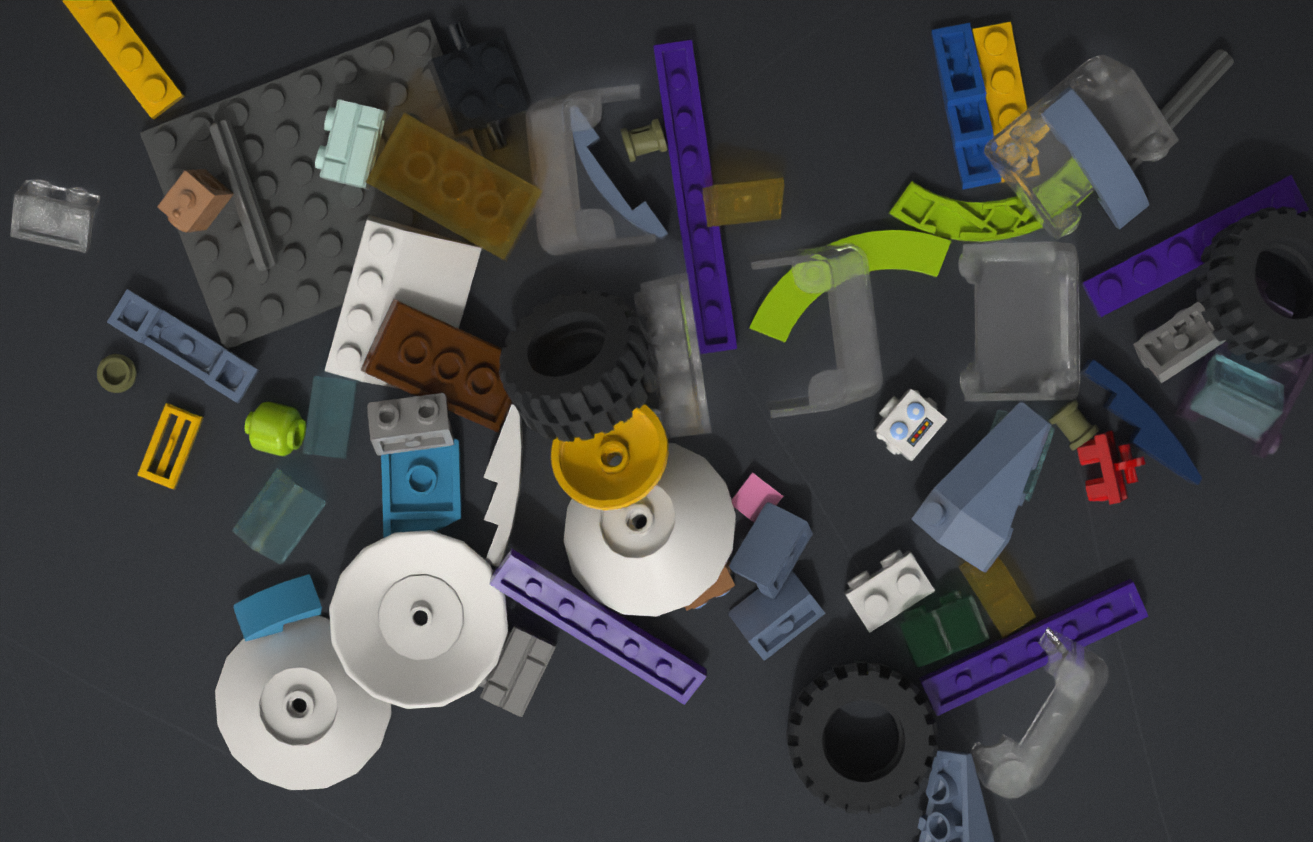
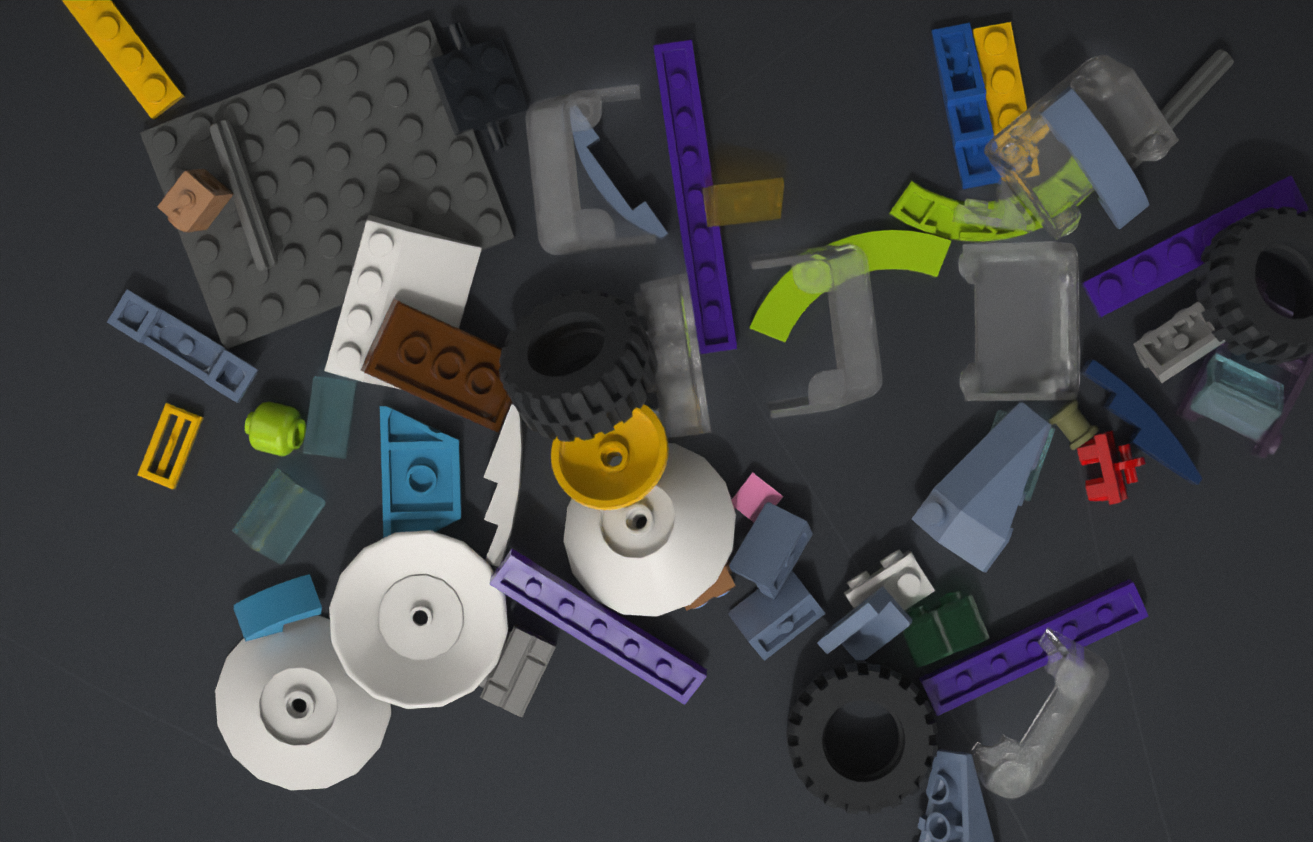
(54, 215): clear bracket -> none
(116, 373): olive plate -> none
(351, 143): light aqua brick -> none
(409, 424): light grey bracket -> none
(455, 187): clear yellow brick -> none
(643, 140): olive bush -> none
(867, 626): none -> sand blue panel
(909, 423): white head -> none
(999, 596): clear yellow slope -> none
(1007, 212): none -> clear slope

